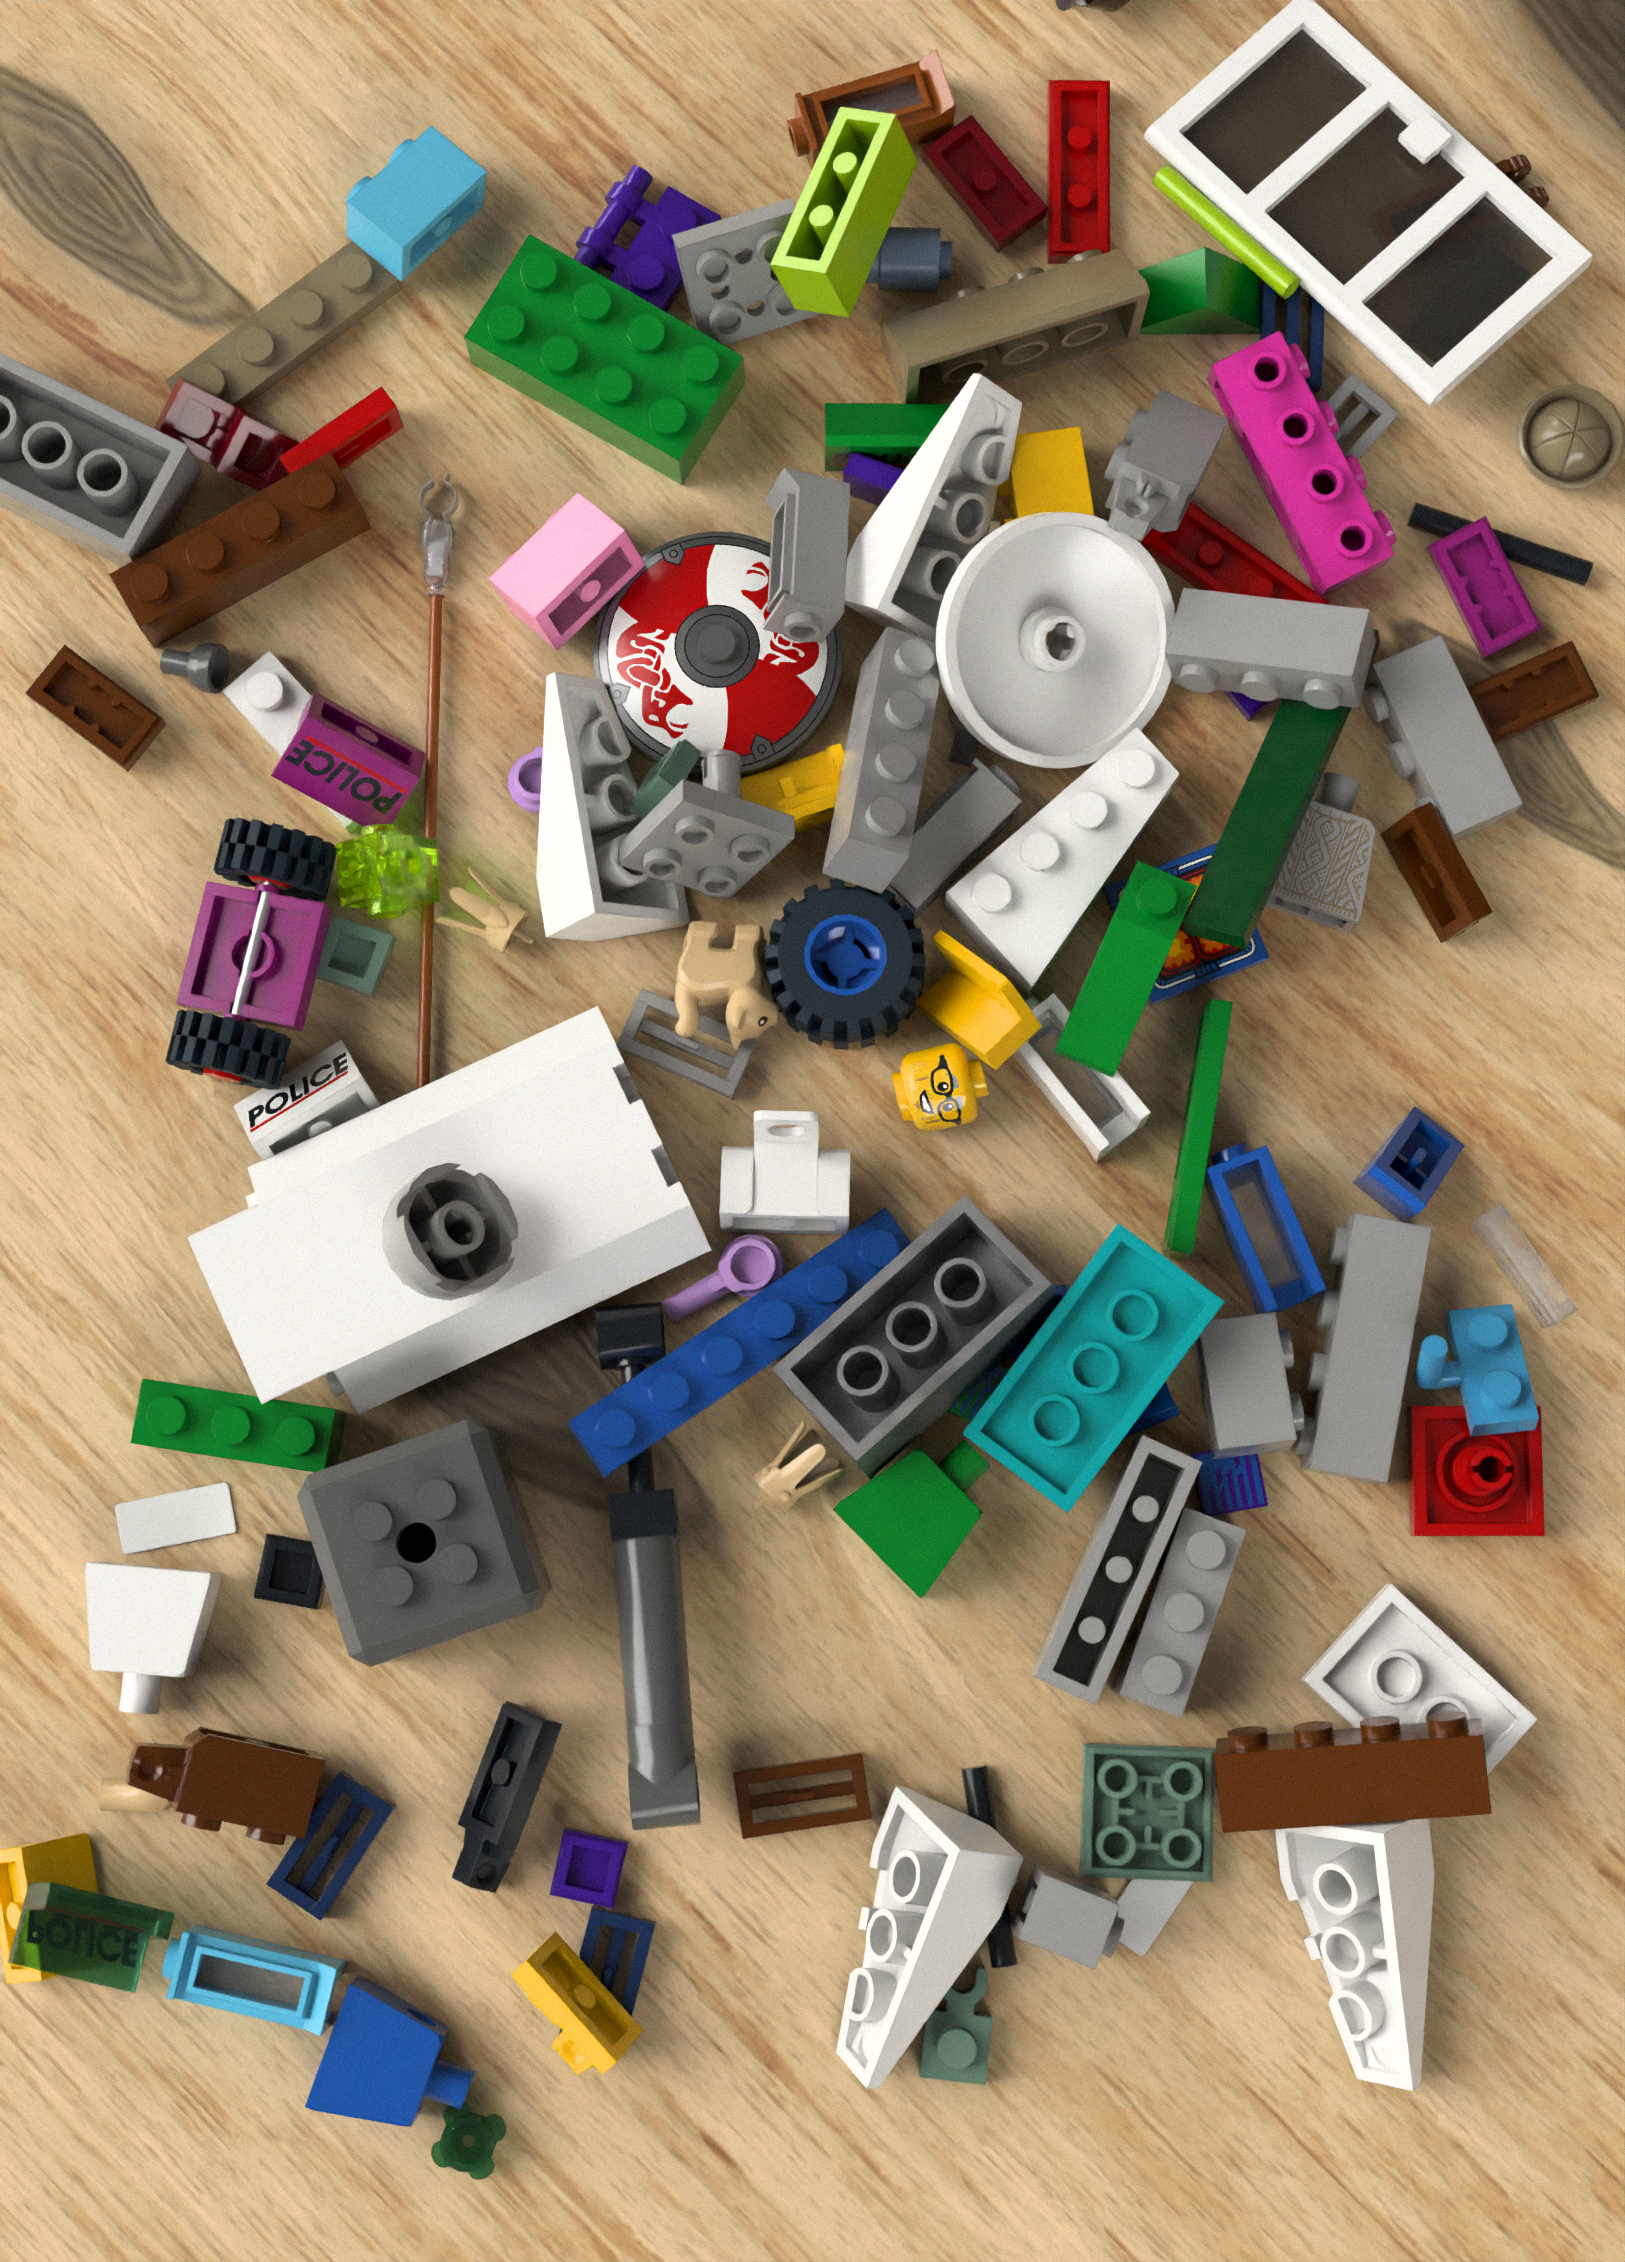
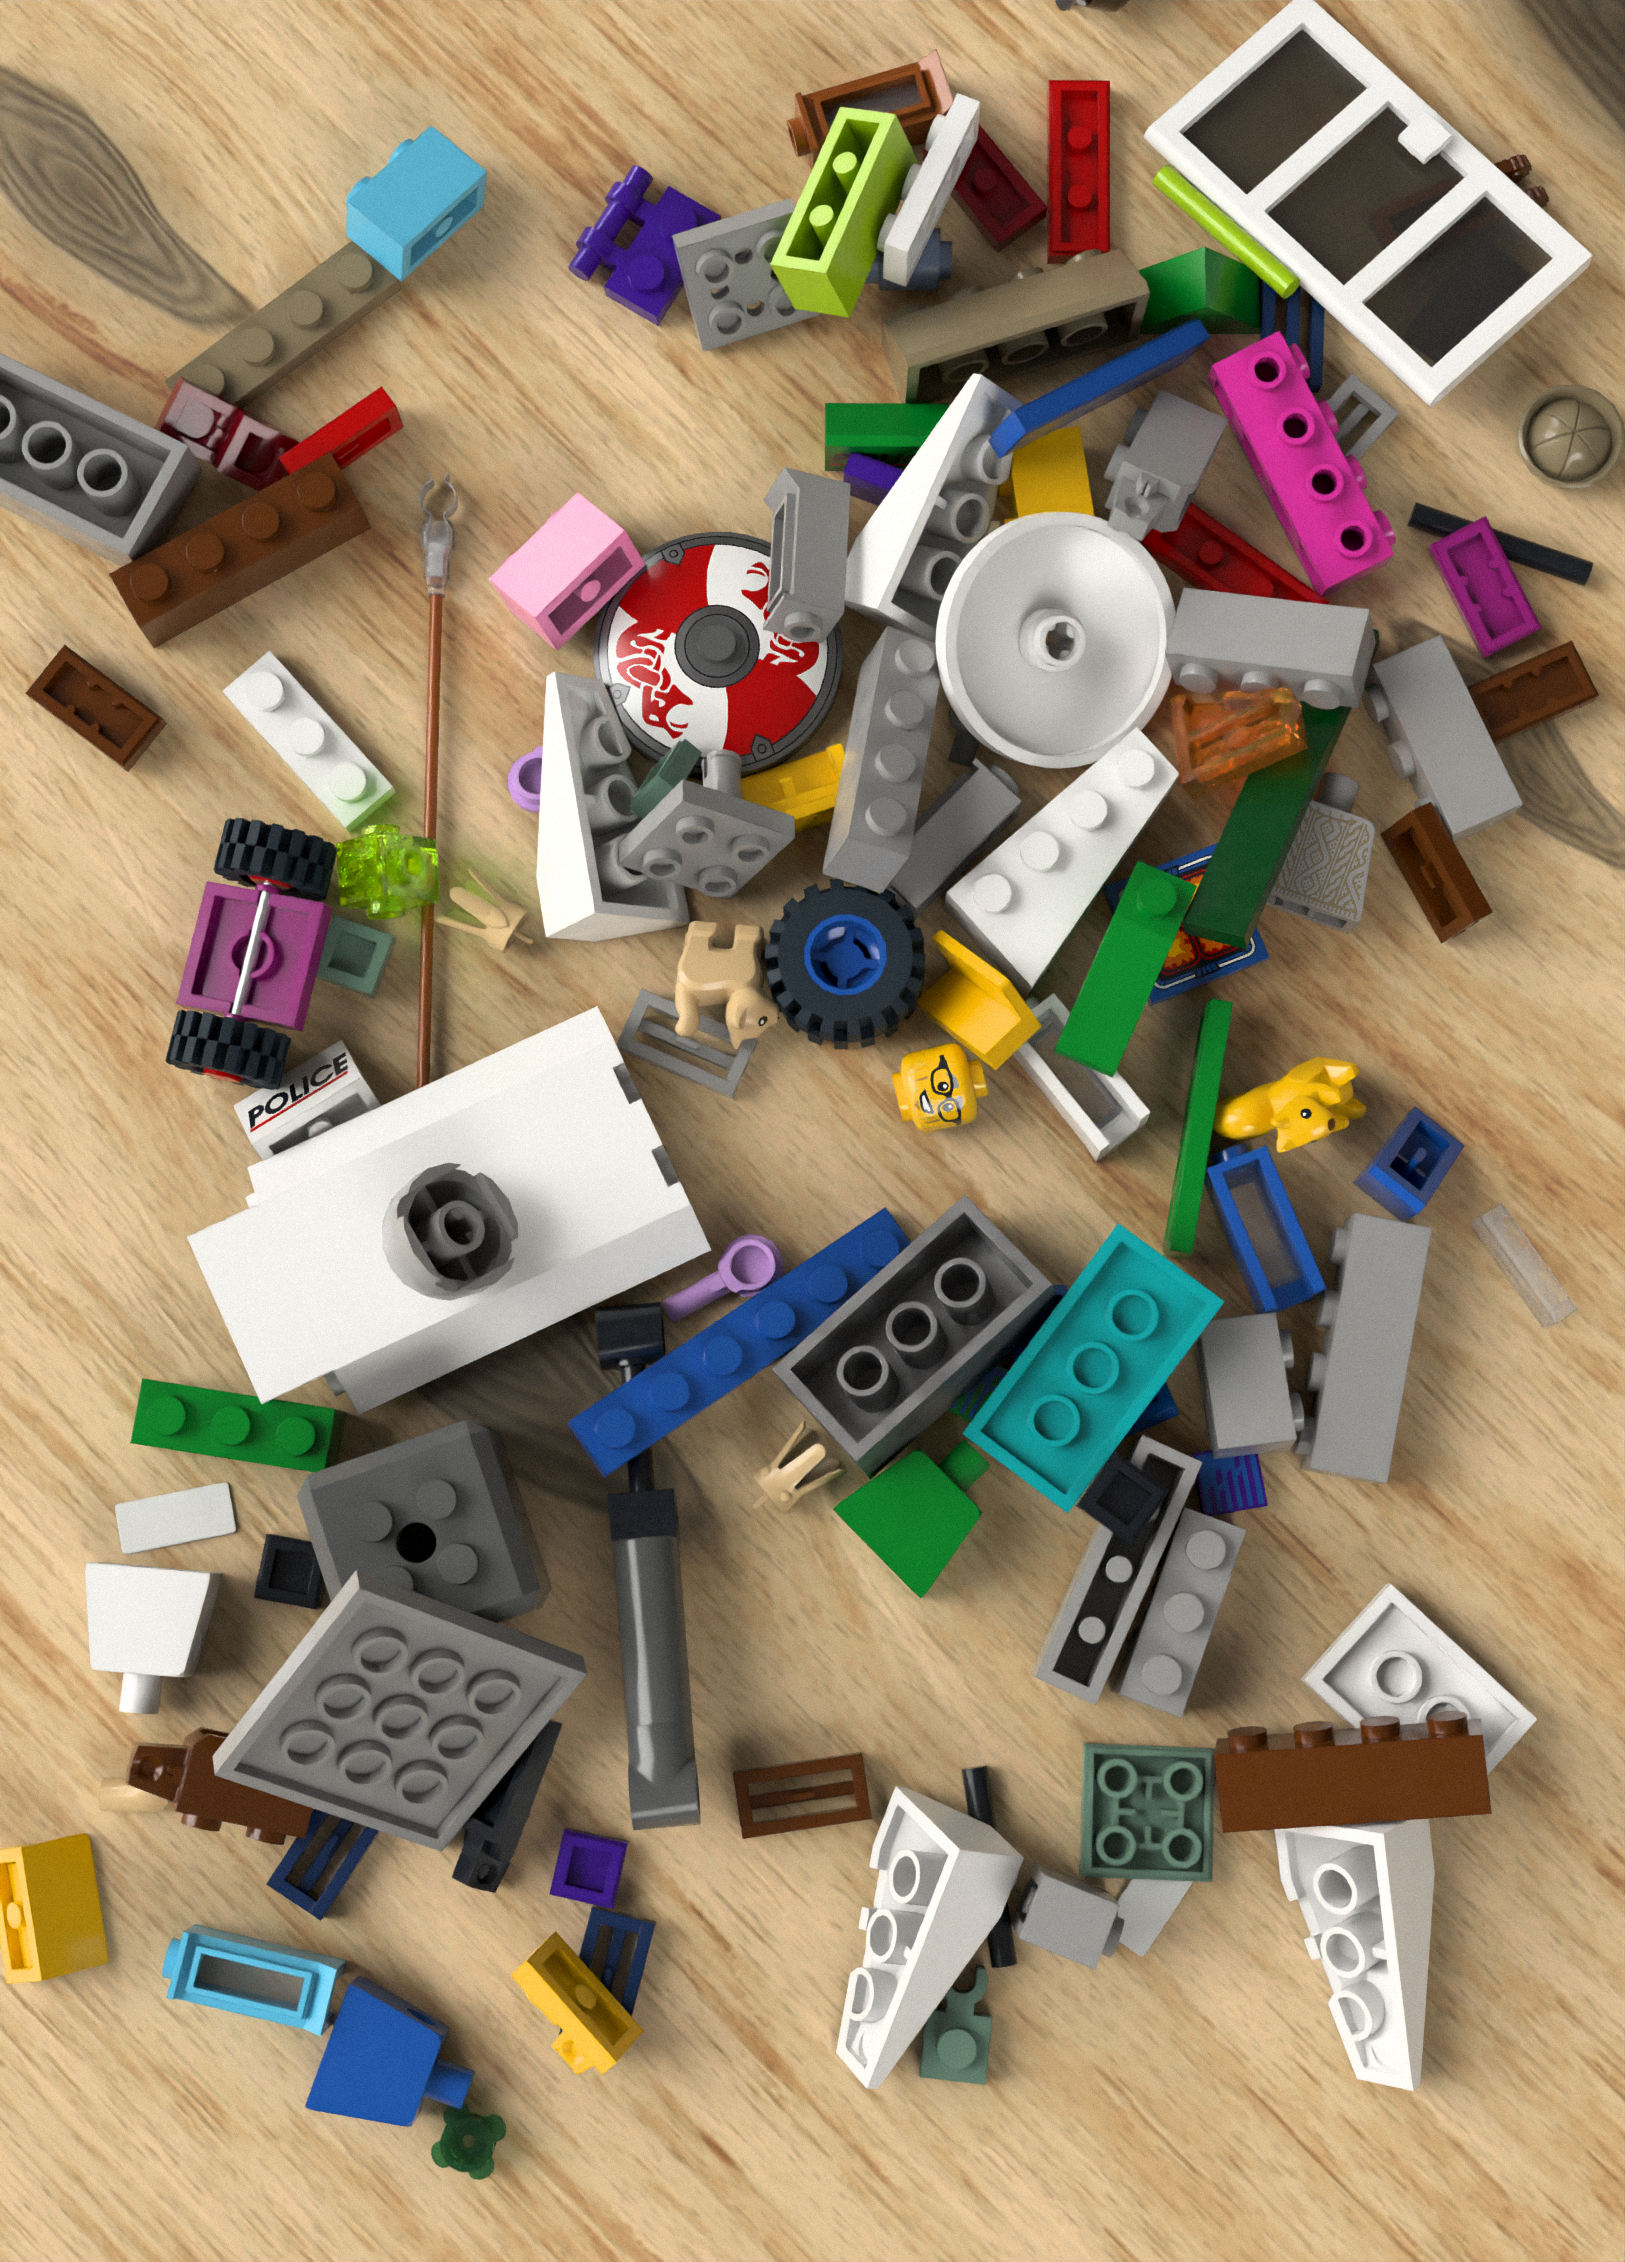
(86, 1935): clear green panel -> none
(204, 666): dark grey piece -> none
(349, 763): magenta panel -> none
(398, 1712): none -> light grey plate
(605, 359): green brick -> none
(785, 1179): white piece -> none
(928, 189): none -> white plate
(1098, 387): none -> blue tile
(1122, 1498): none -> black tile
(1234, 735): none -> clear orange wing
(1301, 1105): none -> yellow animal
(1472, 1482): red plate -> none
(1486, 1368): dark azure plate -> none

